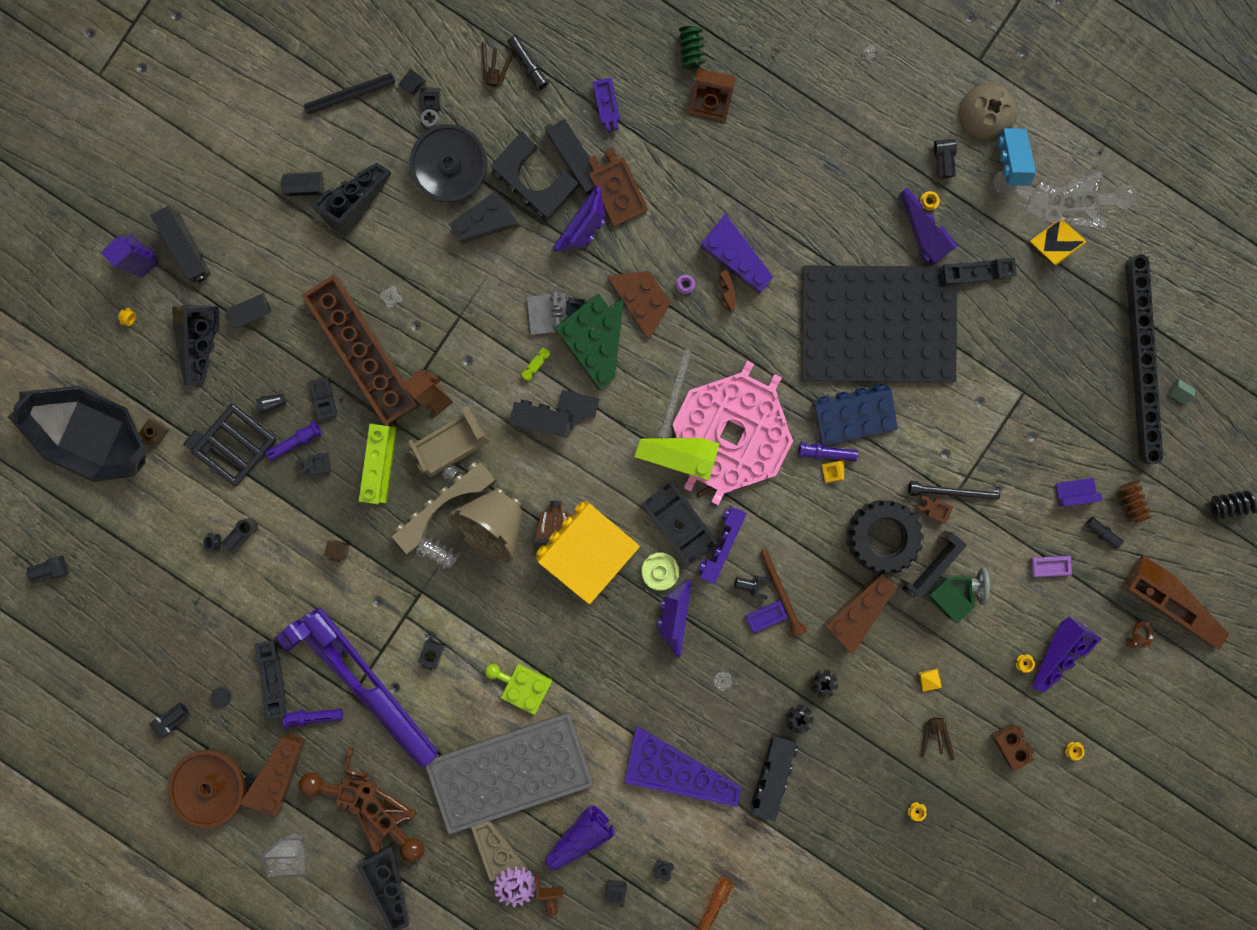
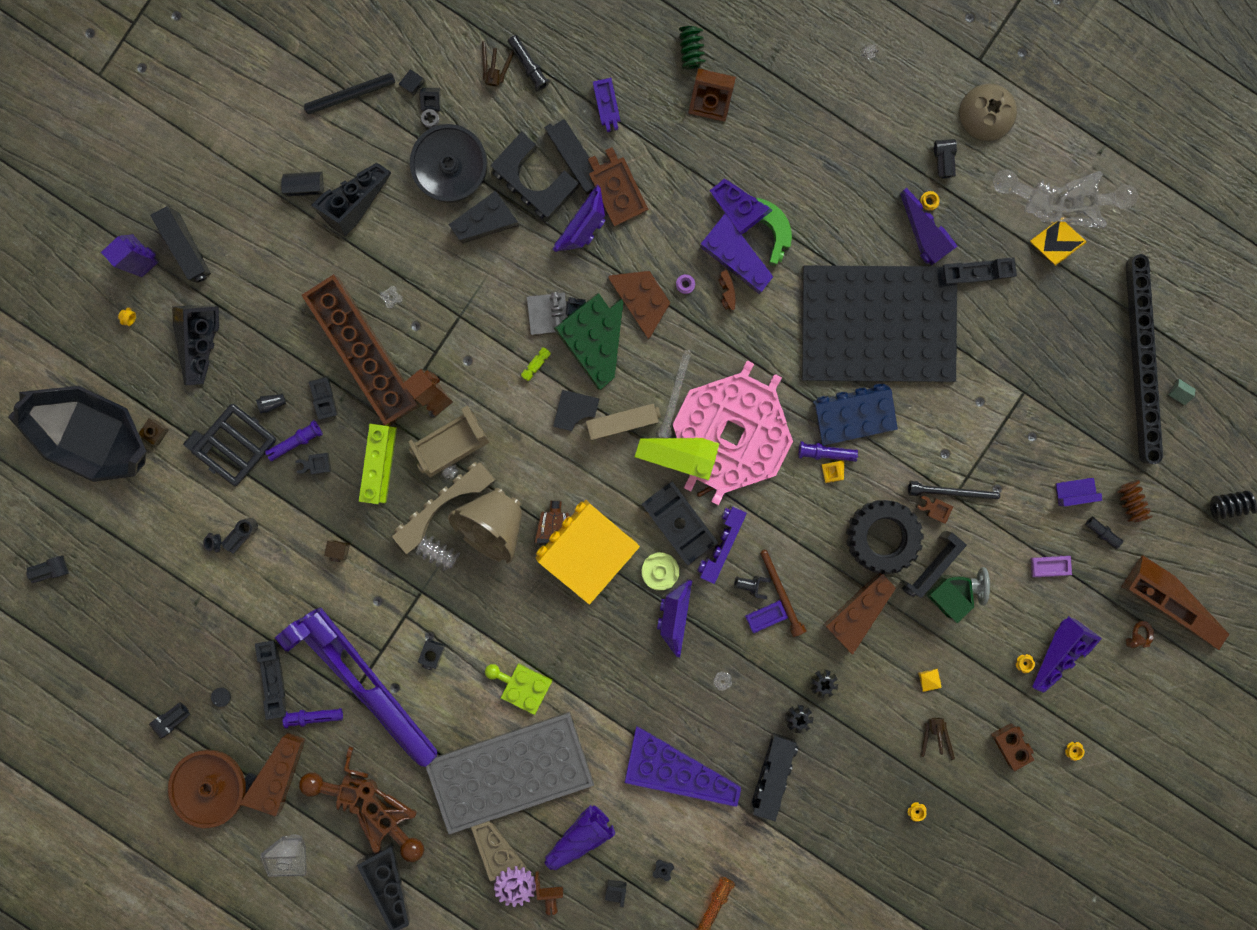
(249, 310): black hinge -> none
(541, 418): black brick -> none
(623, 421): none -> dark tan slope
(739, 206): none -> dark purple wing
(781, 230): none -> bright green arch
(1016, 157): dark azure brick -> none

